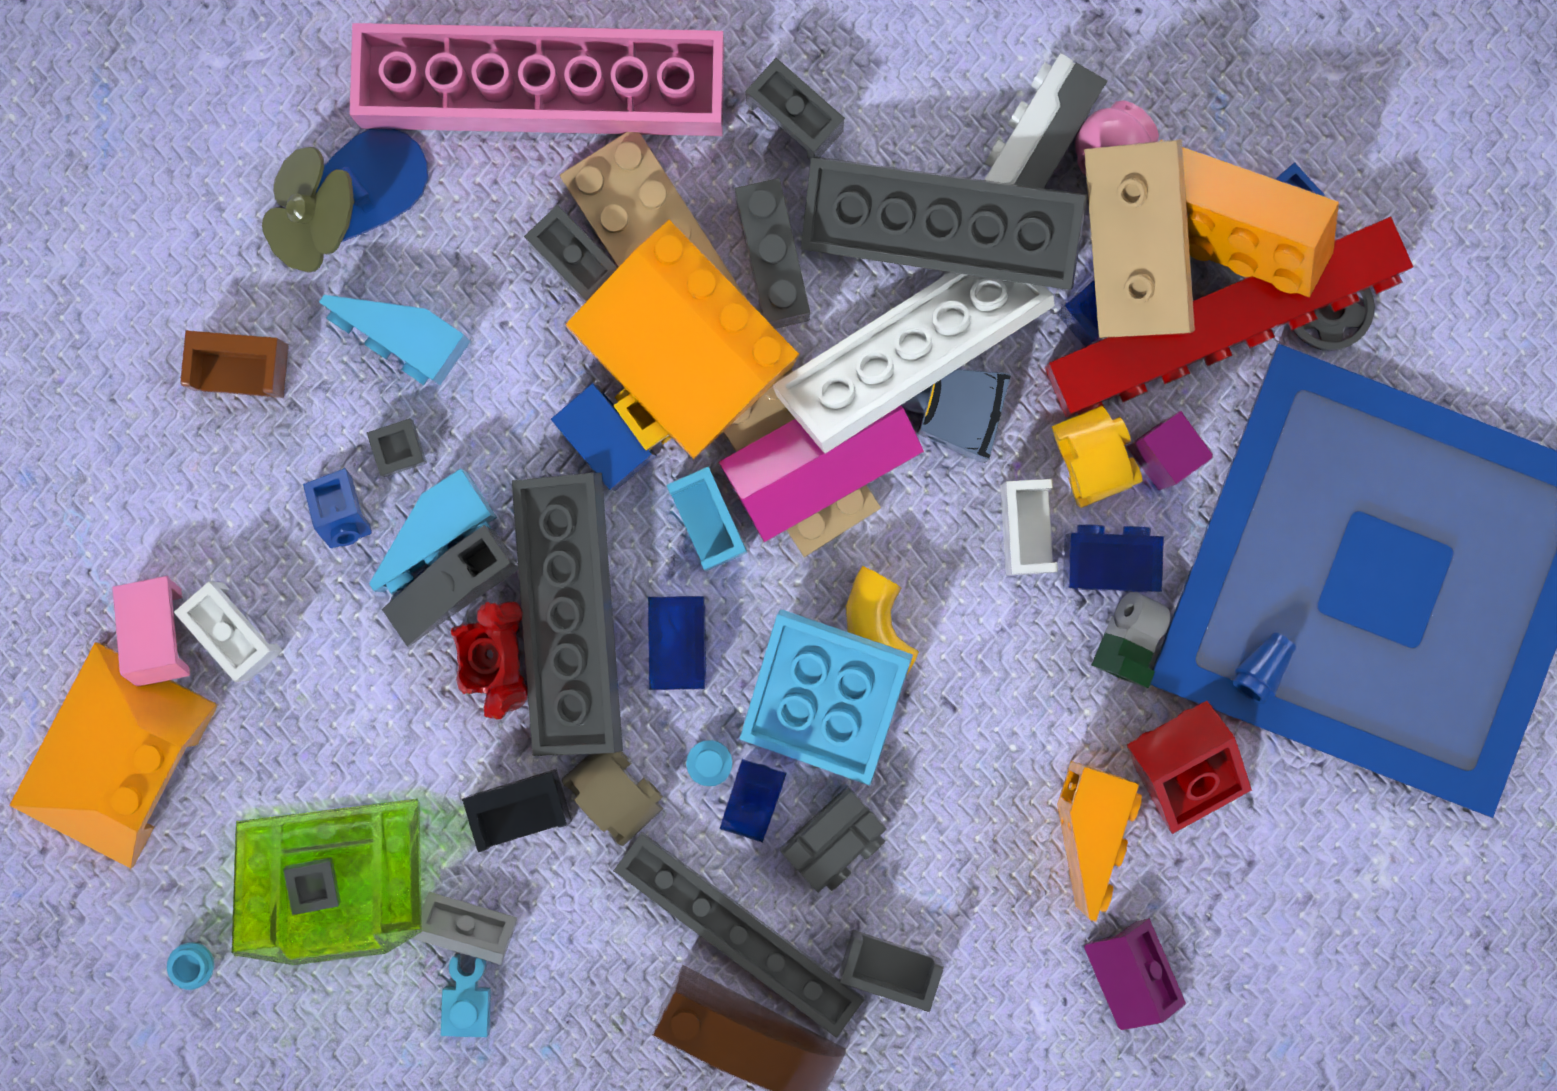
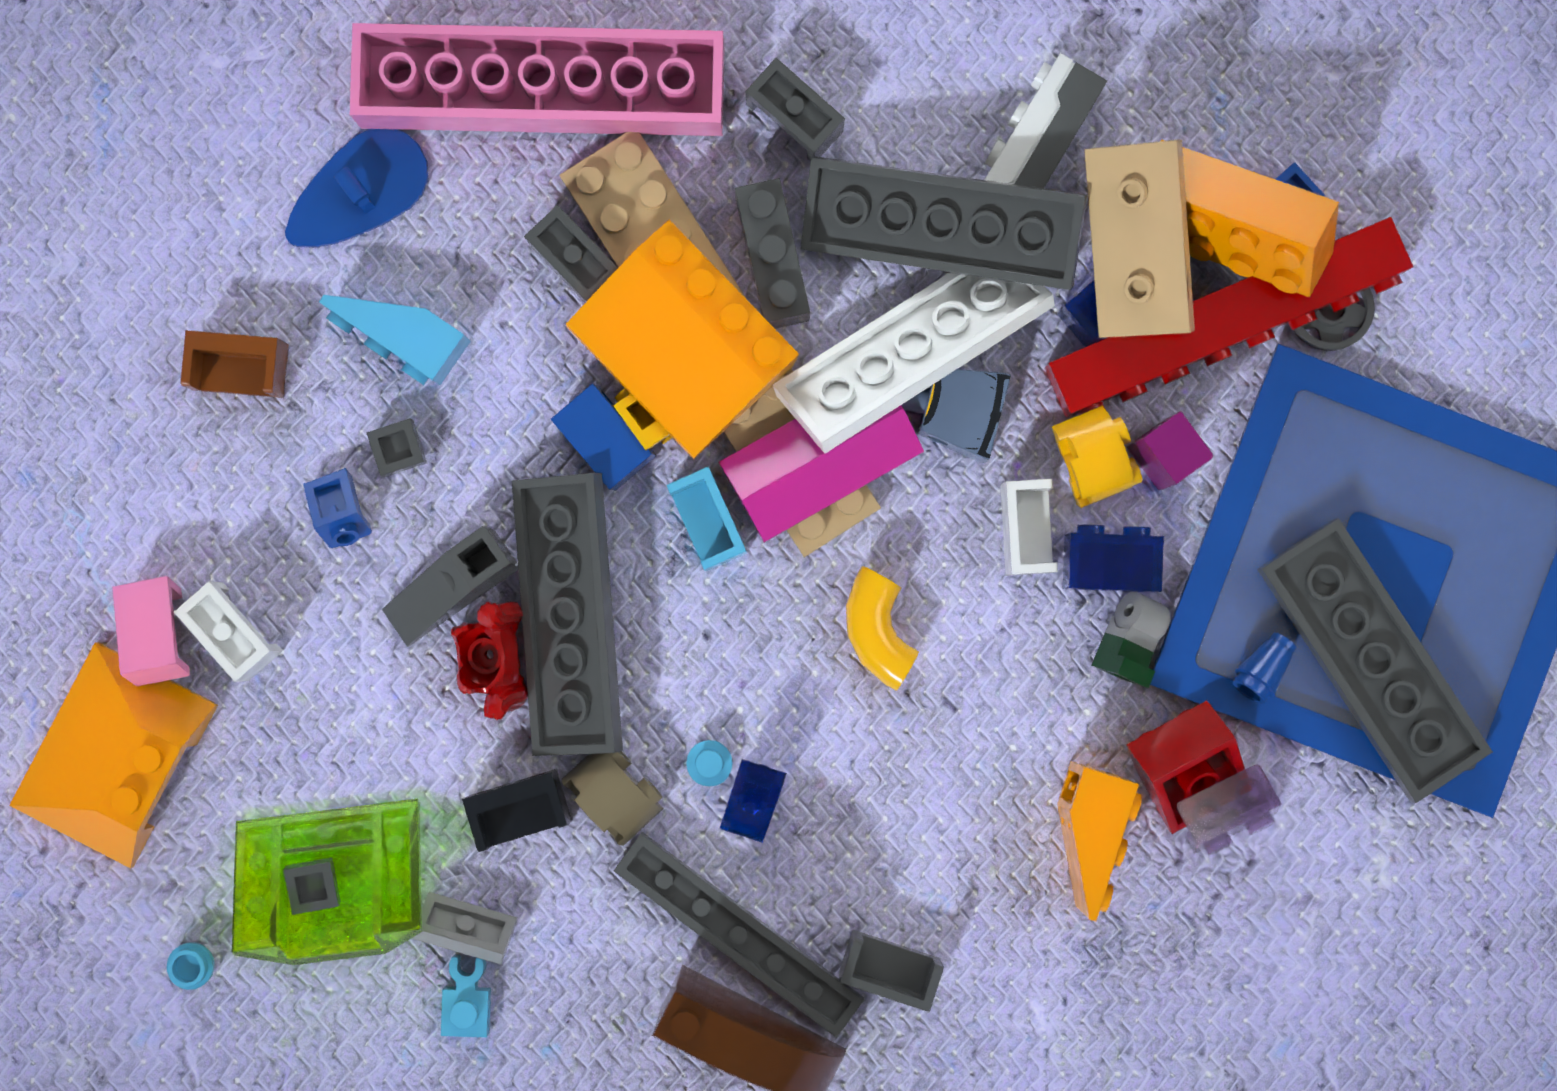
(310, 222): olive piece -> none
(436, 523): medium azure slope -> none
(677, 642): clear blue panel -> none
(825, 696): medium azure plate -> none
(834, 840): dark grey brick -> none
(1114, 126): bright pink piece -> none
(1135, 976): magenta panel -> none
(1229, 808): none -> clear purple bracket
(1374, 660): none -> dark grey plate

